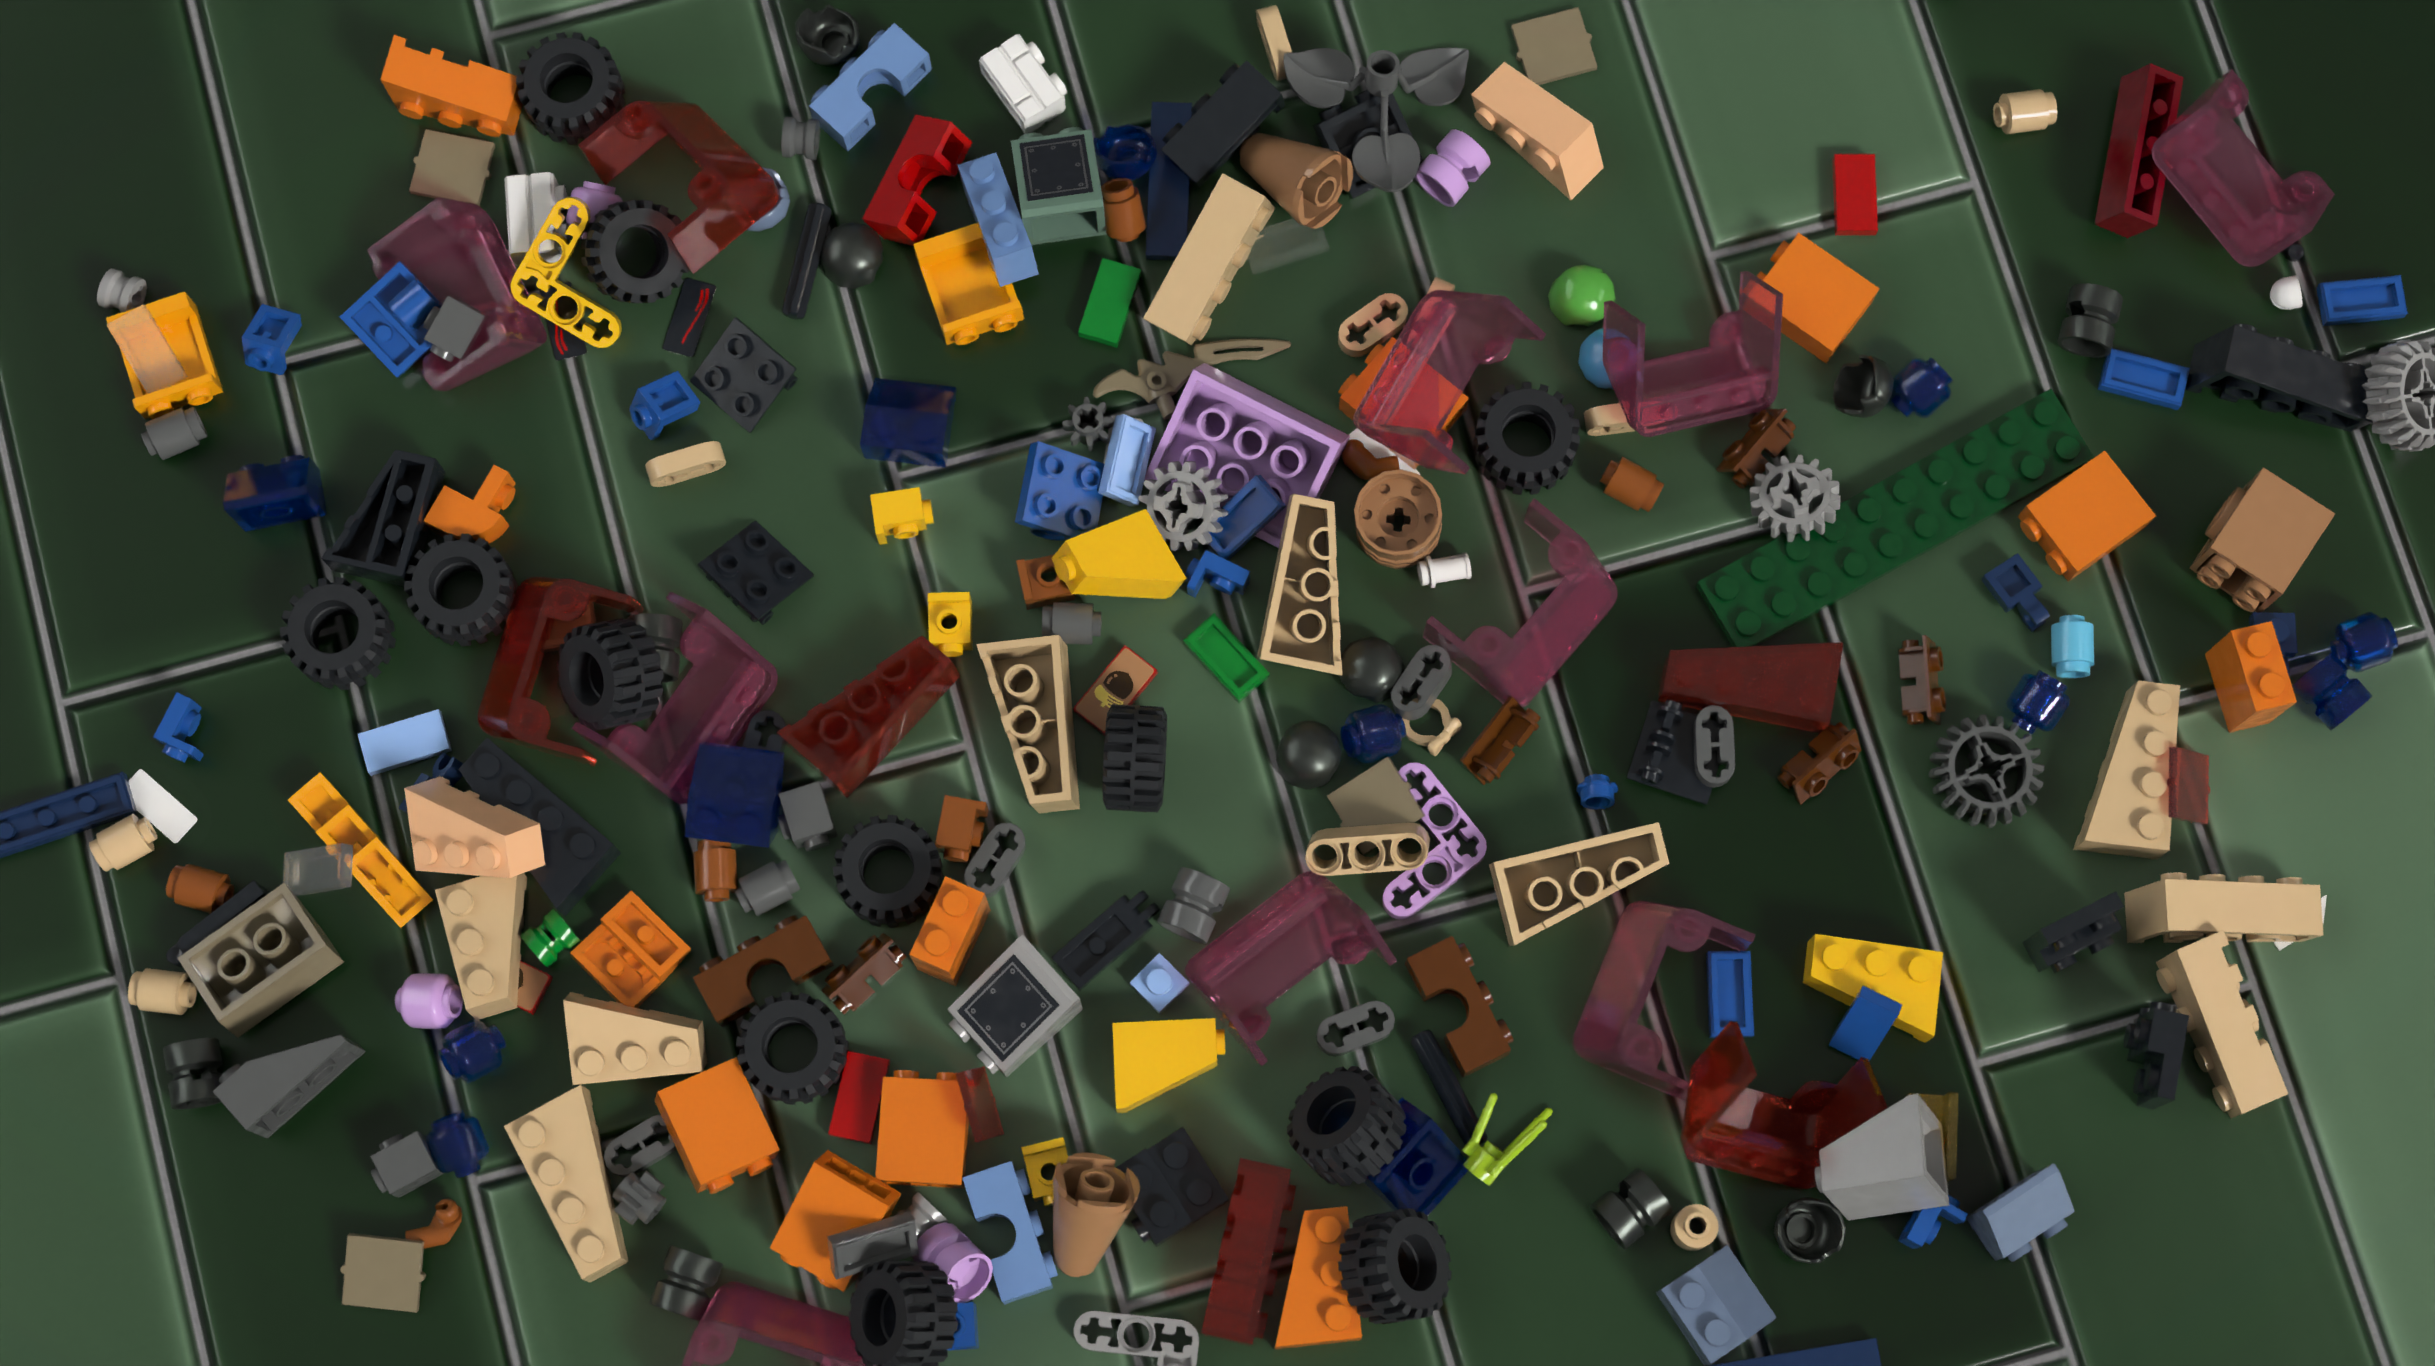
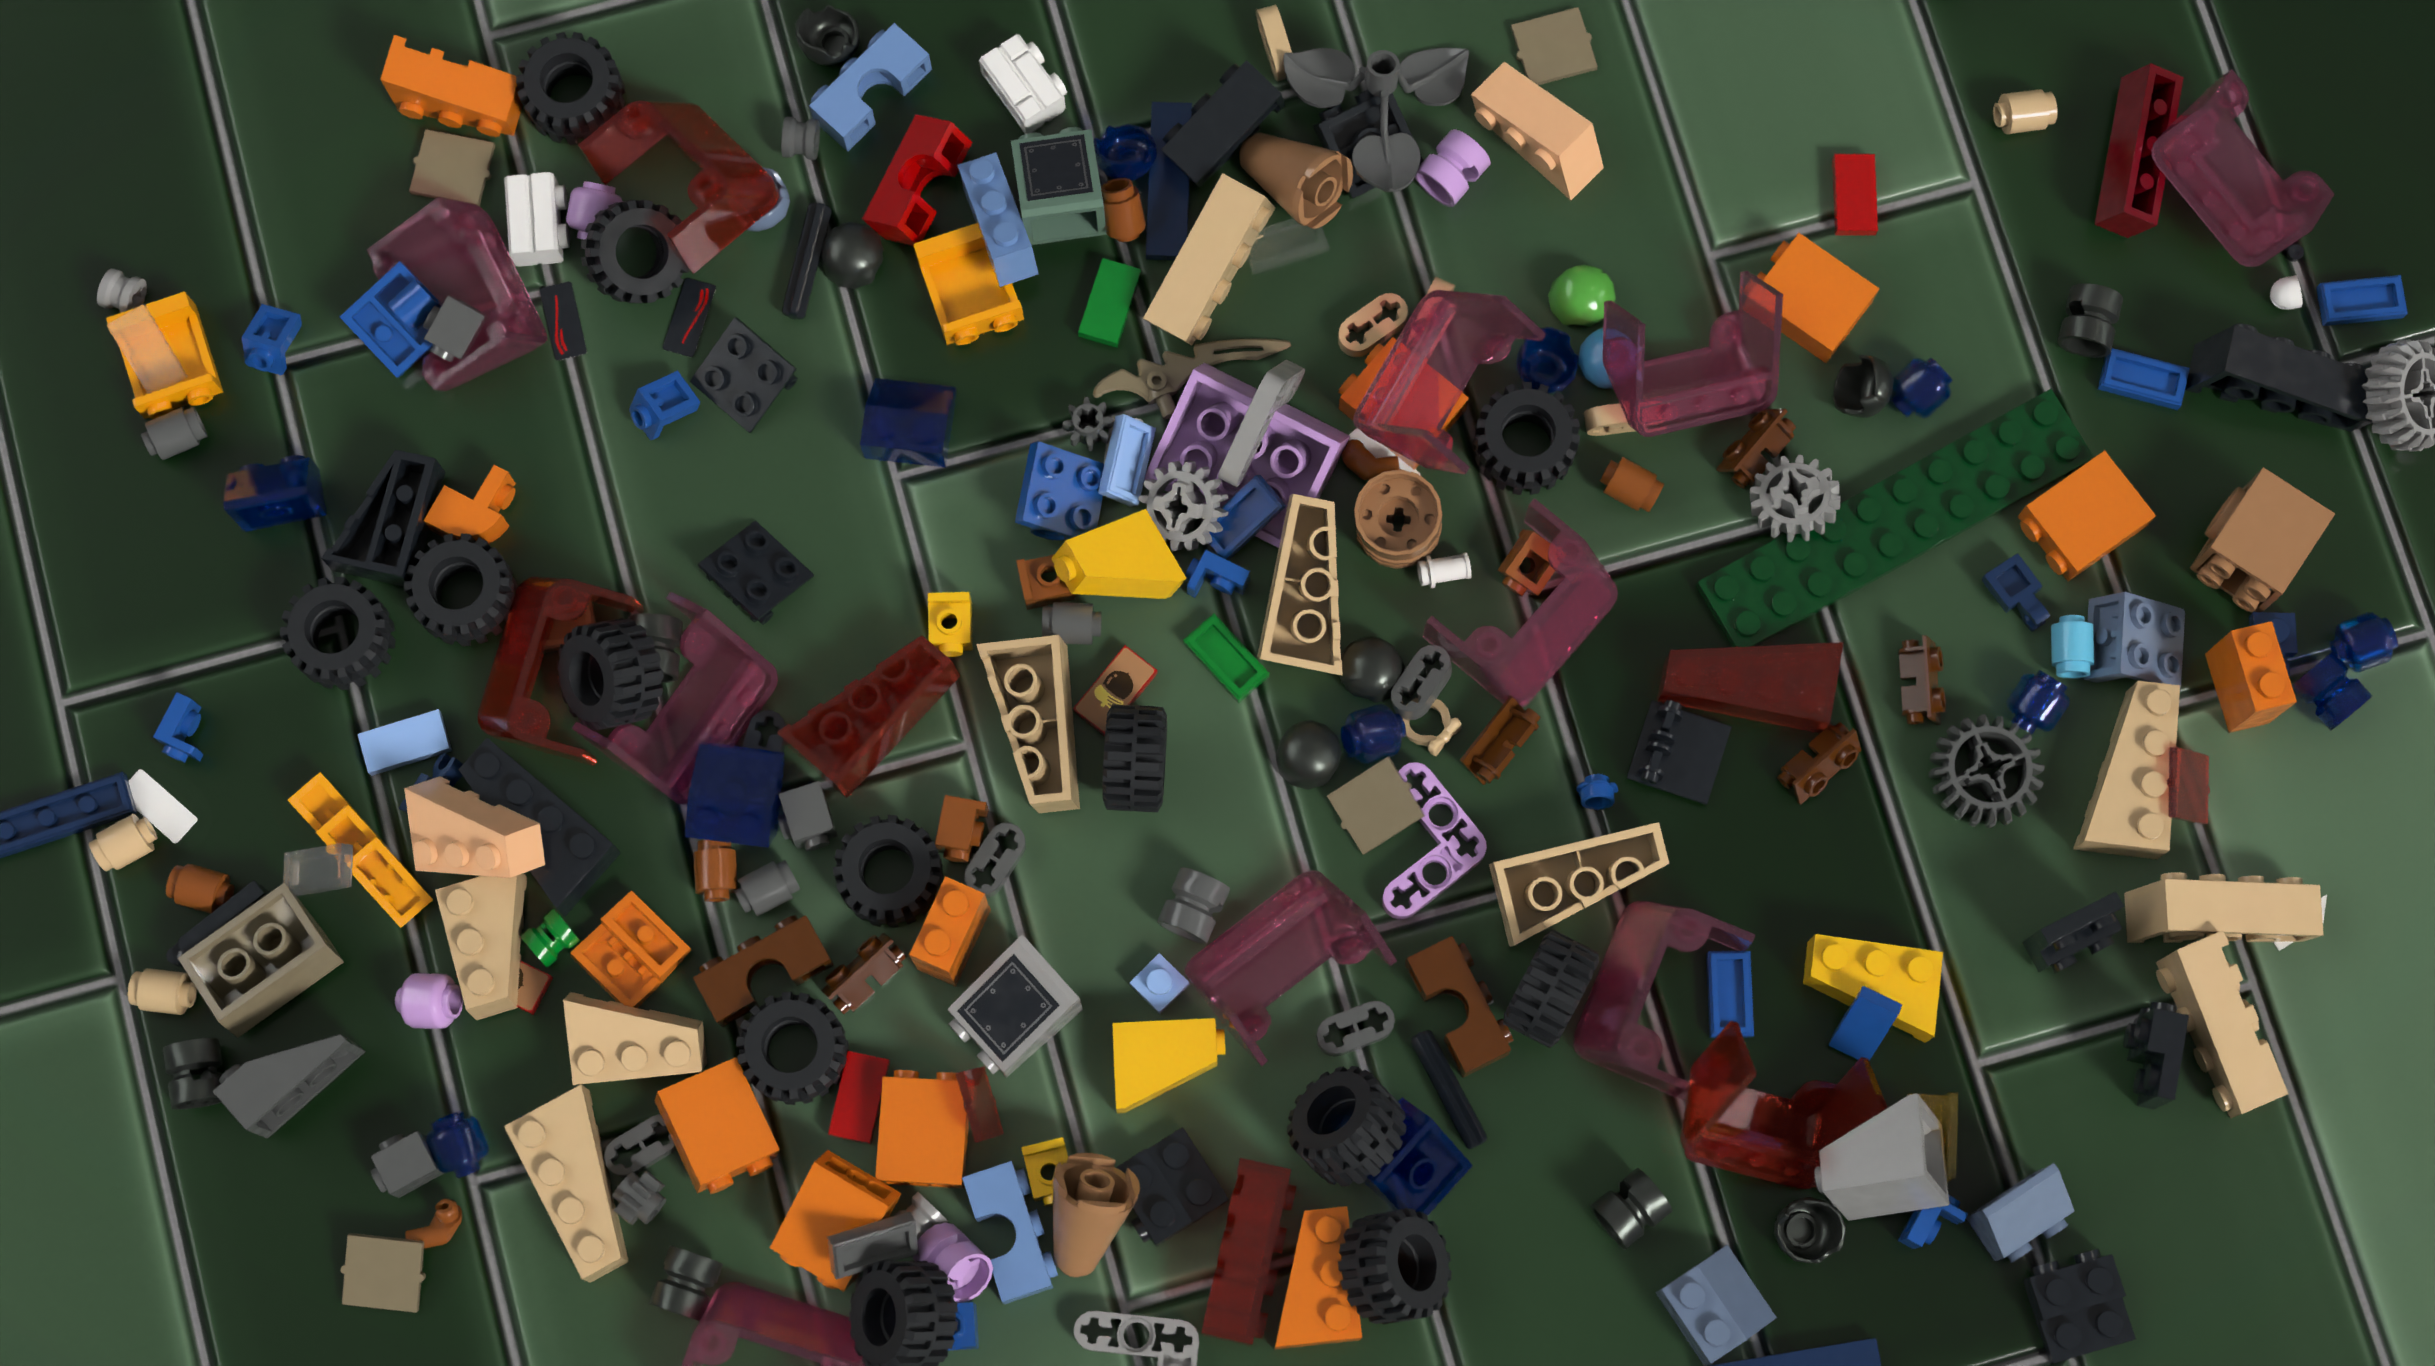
(472, 1051): clear blue head -> none
(548, 273): yellow beam -> none
(685, 464): tan beam -> none
(900, 514): yellow brick -> none
(1105, 939): black hinge -> none
(1273, 392): none -> light grey beam
(1349, 859): tan beam -> none
(1488, 1160): lime plant -> none
(1536, 550): none -> dark orange brick
(1548, 361): none -> clear blue hair
(1551, 988): none -> black tyre
(1684, 1236): tan brick -> none
(1723, 746): dark grey beam -> none
(2079, 1306): none -> black plate
(2136, 639): none -> sand blue bracket

